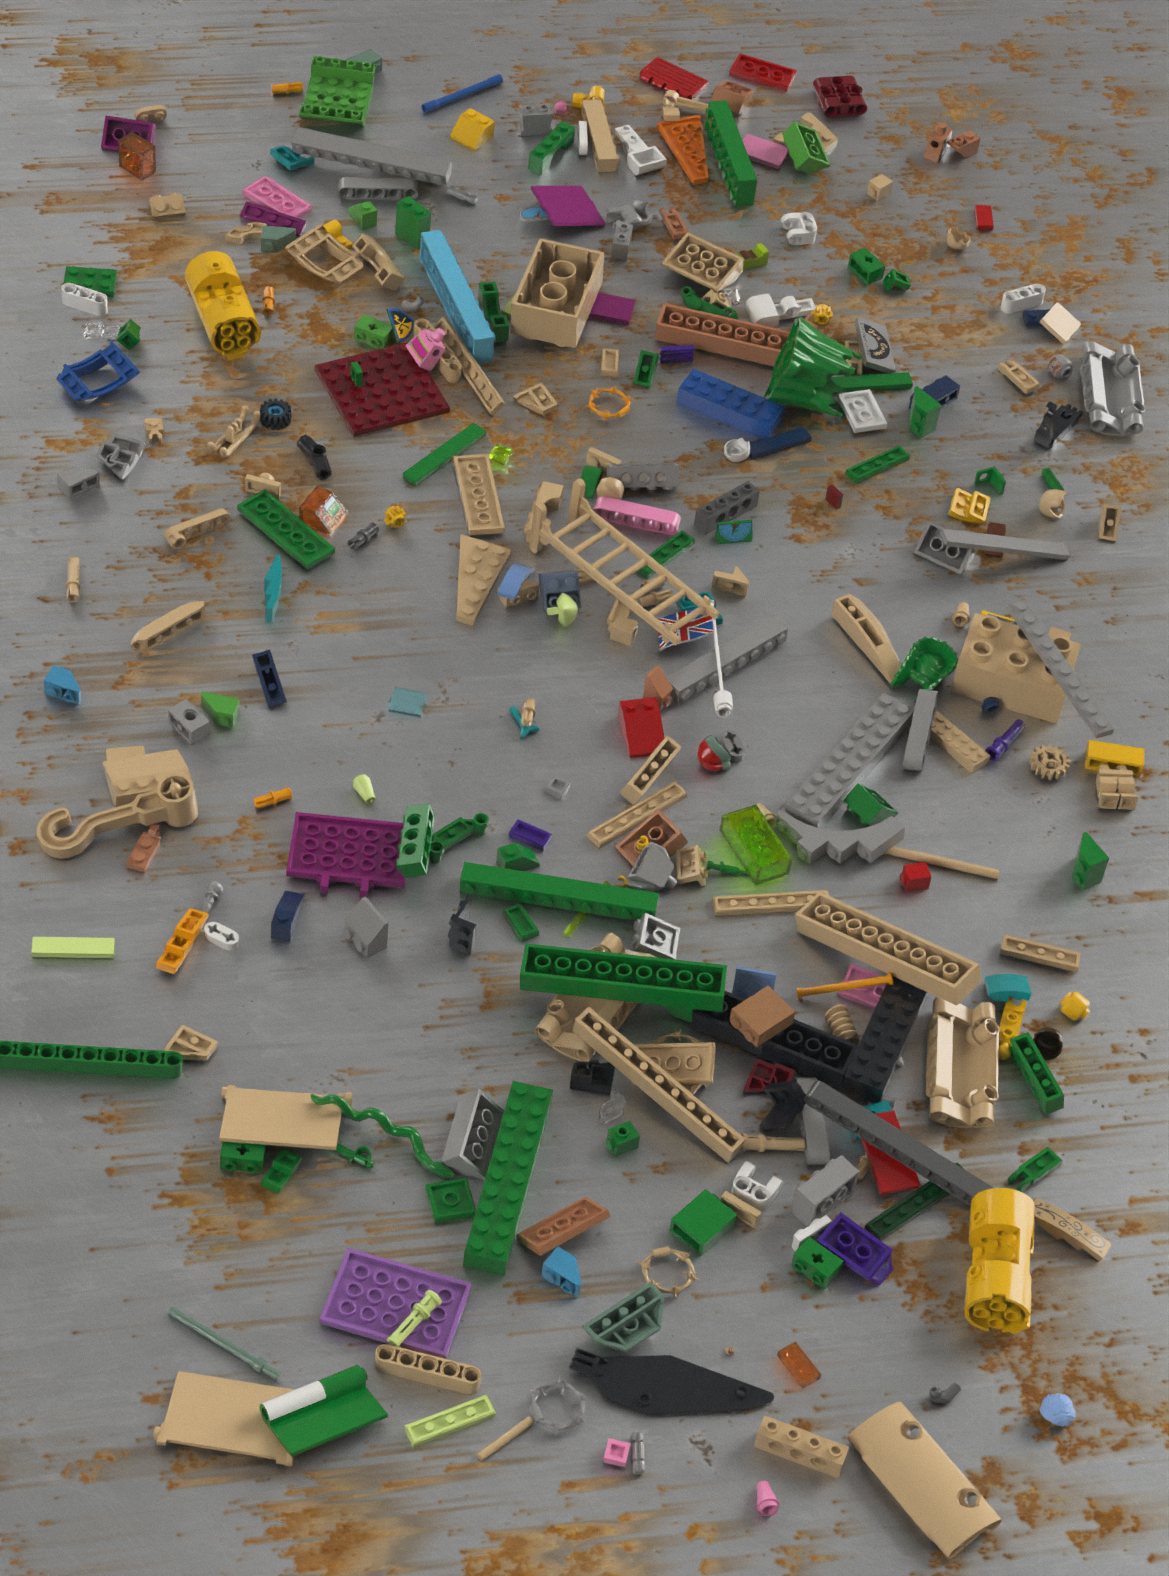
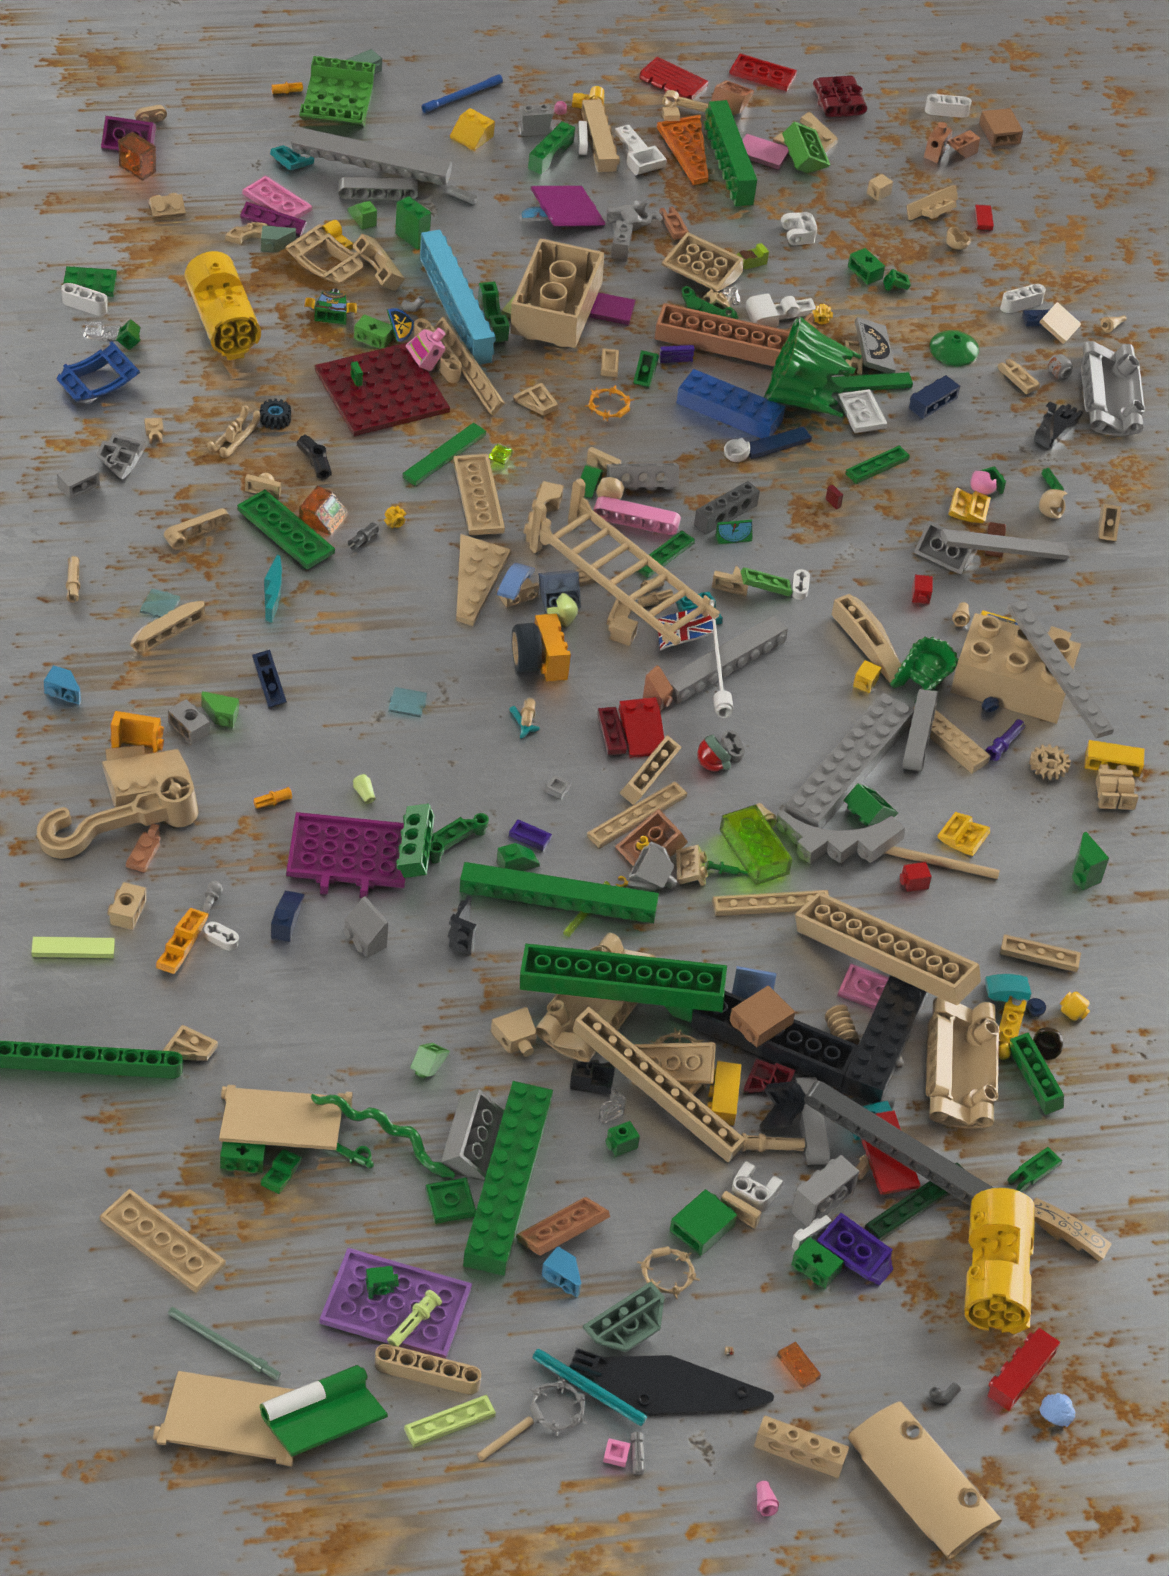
(127, 905): none -> tan brick
(136, 730): none -> light orange panel
(159, 603): none -> clear light blue piece
(162, 1240): none -> tan tile
(268, 301): light orange axle -> none
(331, 307): none -> torso
(380, 1281): none -> green brick
(429, 1059): none -> bright green slope
(515, 1031): none -> tan torso
(520, 922): green tile -> none
(526, 647): none -> black wheel
(554, 650): none -> light orange wedge
(589, 1387): none -> teal axle
(612, 730): none -> dark red plate
(655, 937): light grey plate -> none
(725, 1091): none -> yellow brick
(766, 581): none -> bright green tile
(804, 585): none -> white beam
(845, 985): light orange bar -> none
(867, 676): none -> yellow brick
(922, 589): none -> red brick
(923, 413): green slope -> none
(933, 204): none -> tan bracket
(948, 105): none -> white beam
(954, 348): none -> green dish
(963, 834): none -> yellow slope
(982, 483): none -> bright pink hair
(1001, 127): none -> medium nougat brick
(1023, 1369): none -> red brick
(1036, 1007): none -> dark blue plate
(1108, 324): none -> tan cone

